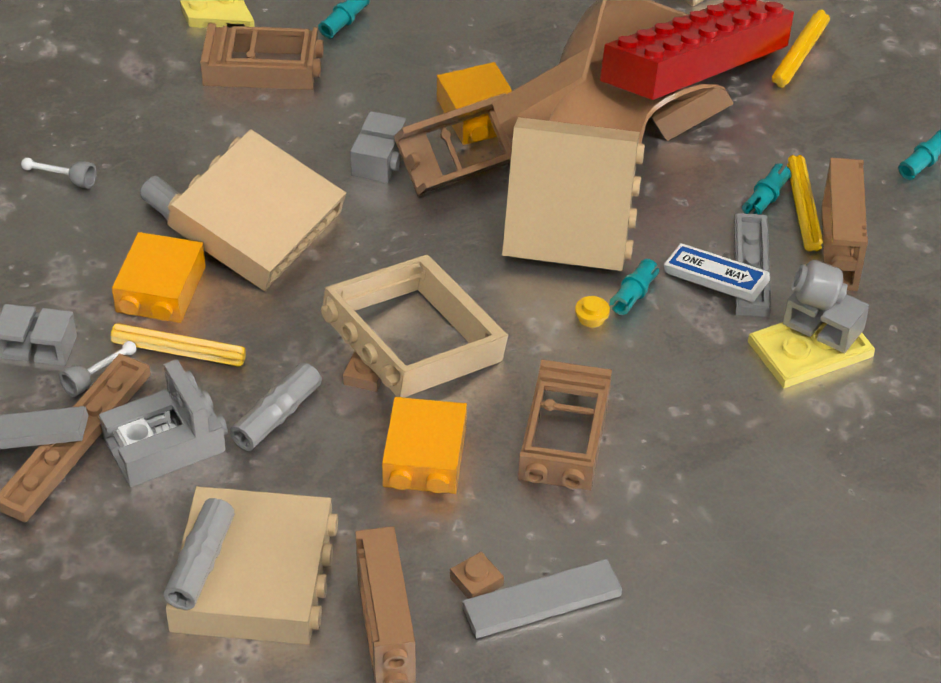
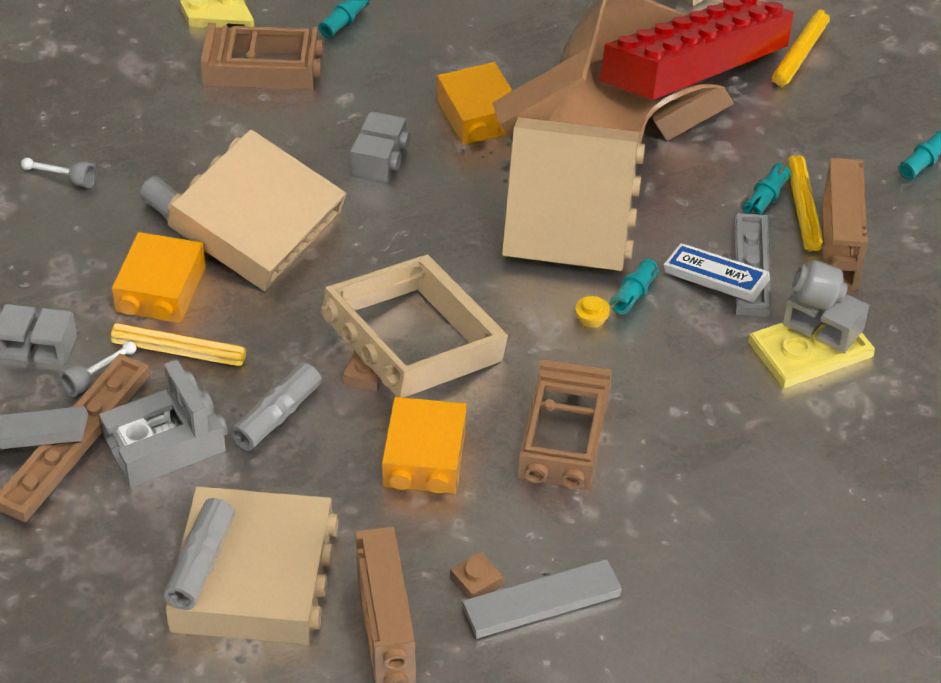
(421, 159): medium nougat door -> none

